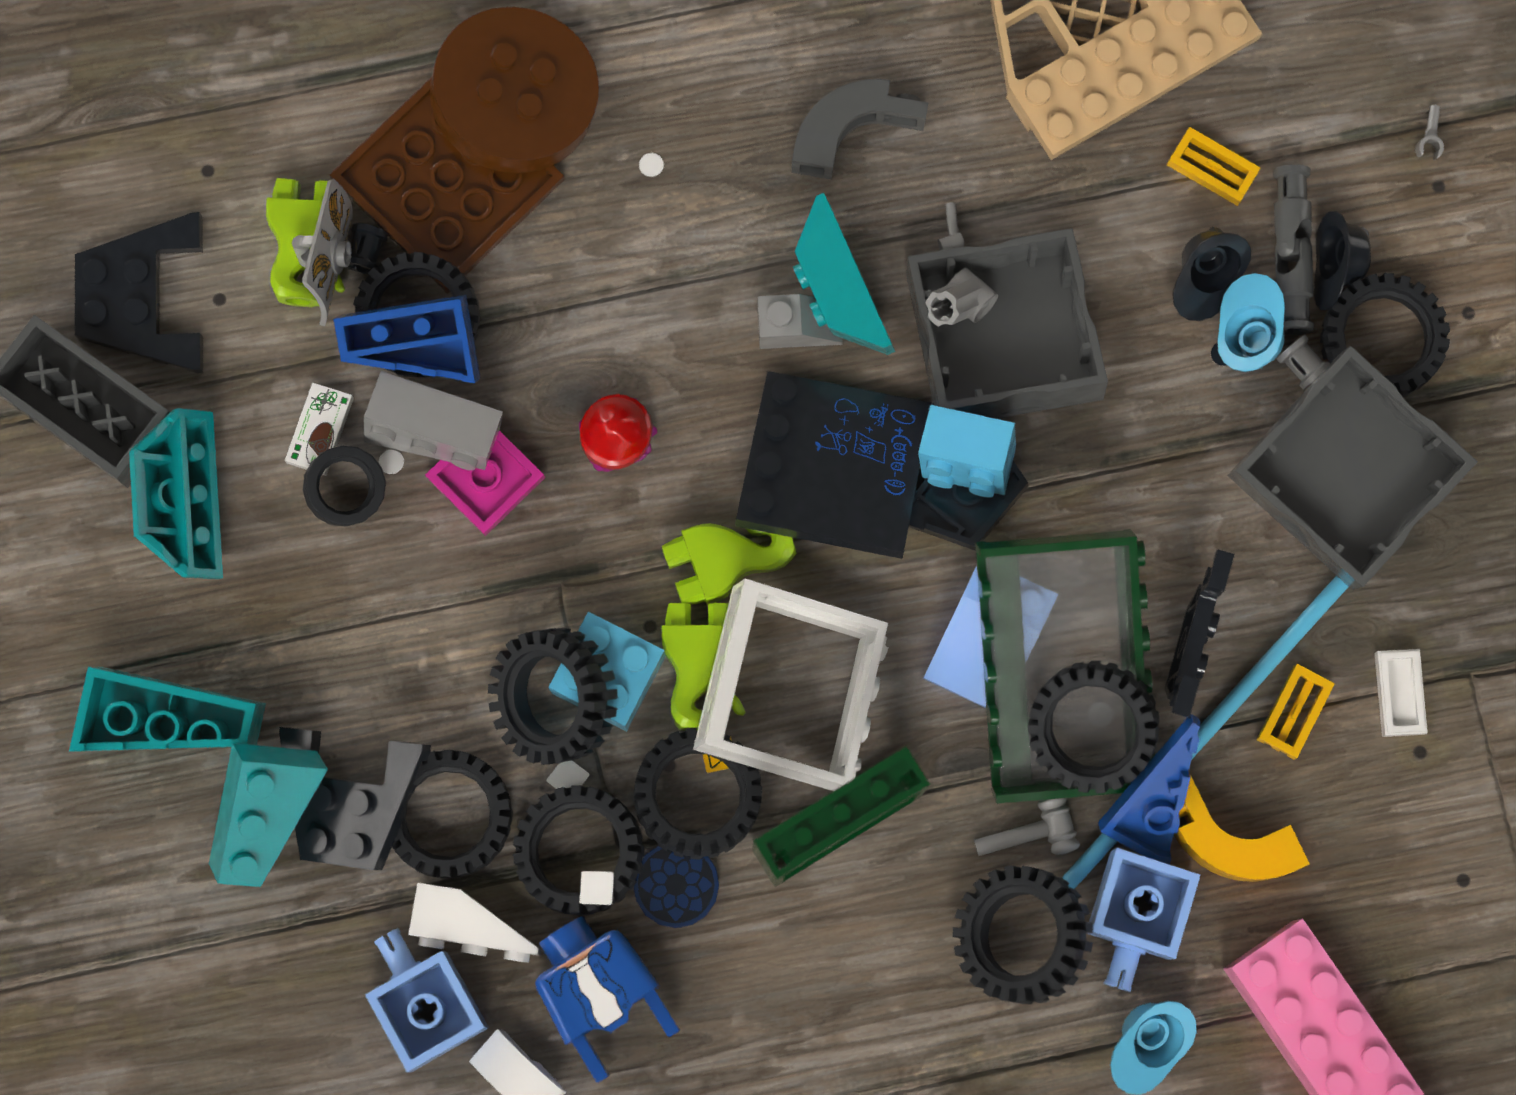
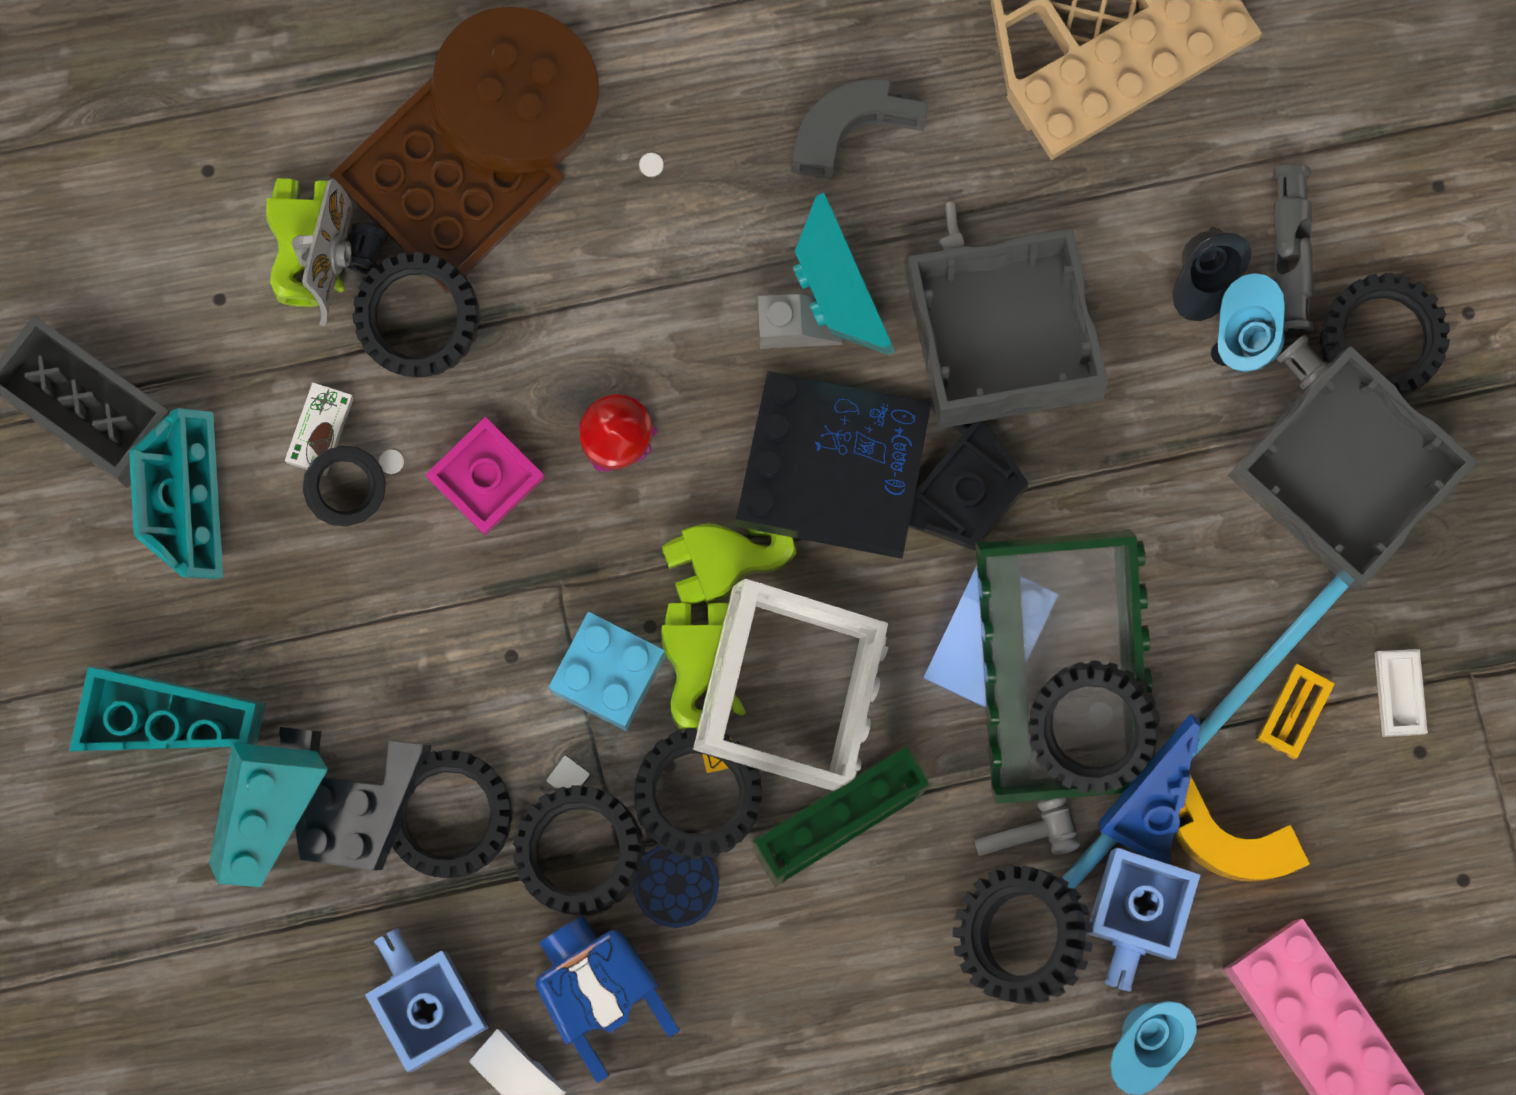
(121, 293): black wing -> none
(412, 337): blue wedge -> none
(430, 423): light grey wedge -> none
(456, 917): white slope -> none
(513, 699): black tyre -> none
(596, 887): white sticker -> none
(961, 299): light grey piece -> none
(967, 451): medium azure brick -> none
(1197, 626): black wing -> none
(1203, 178): yellow tile -> none
(1341, 257): black piece -> none
(1431, 134): light grey hand -> none

